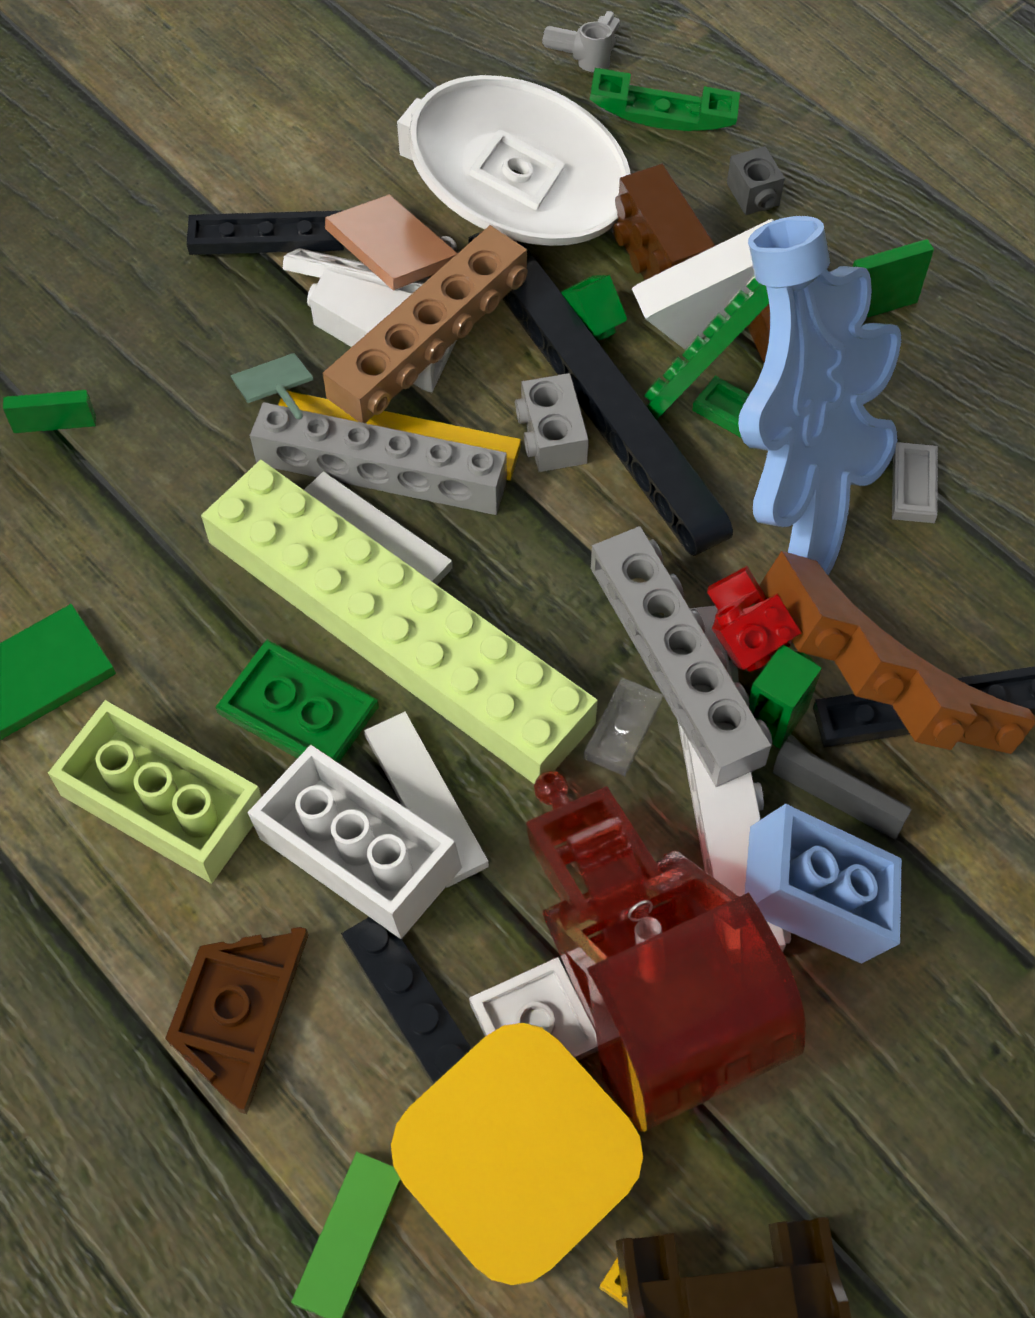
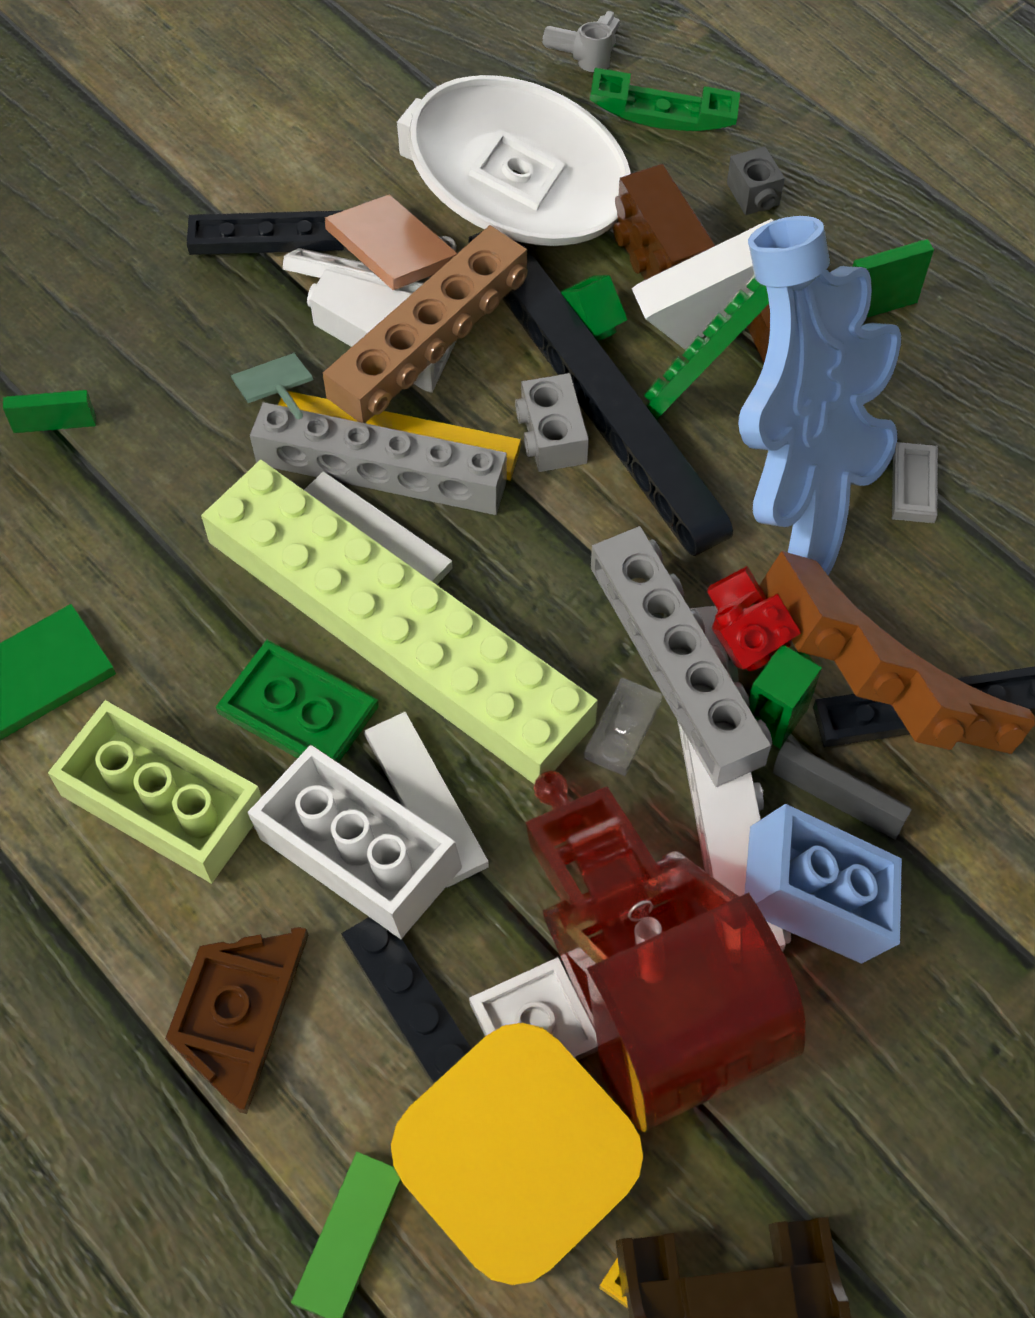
(721, 404): green tile -> none

